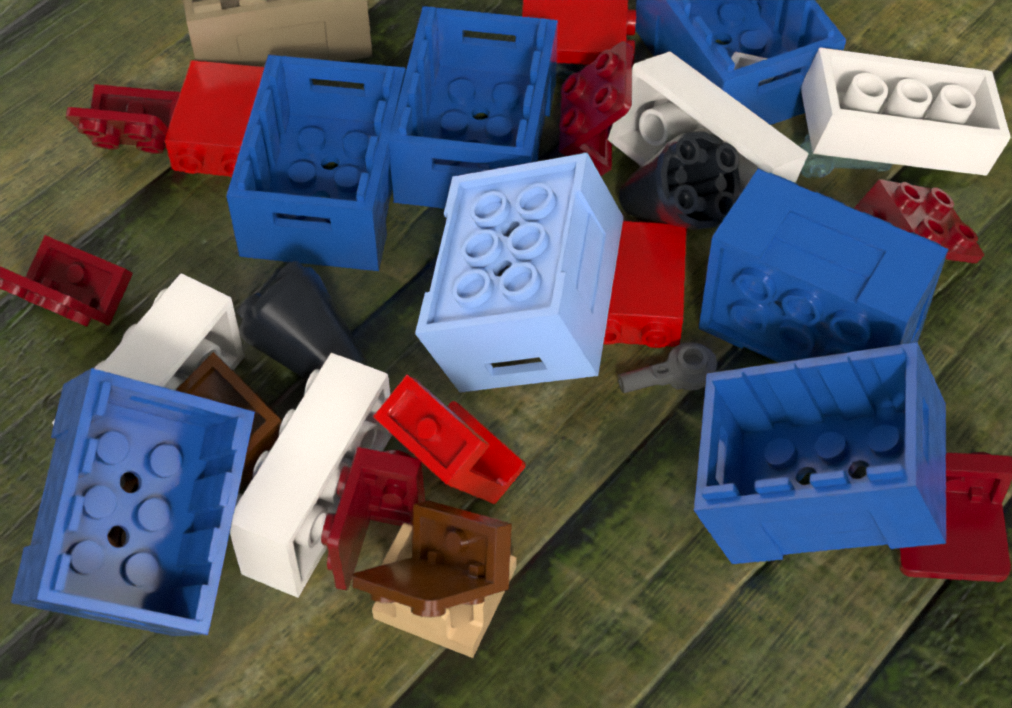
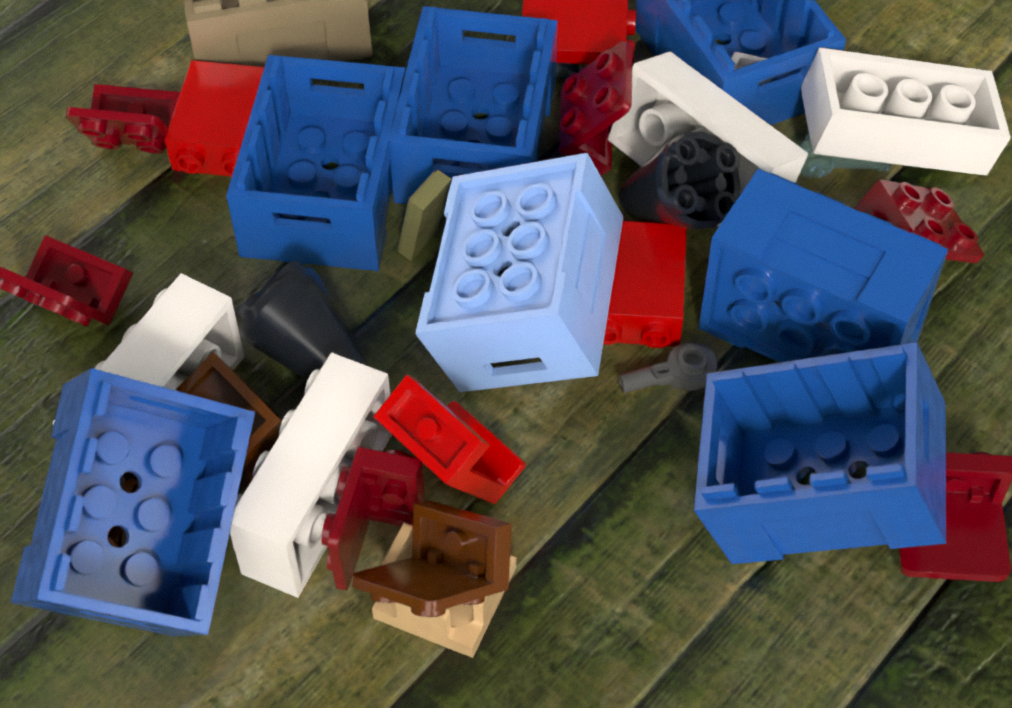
(424, 214): none -> olive tile

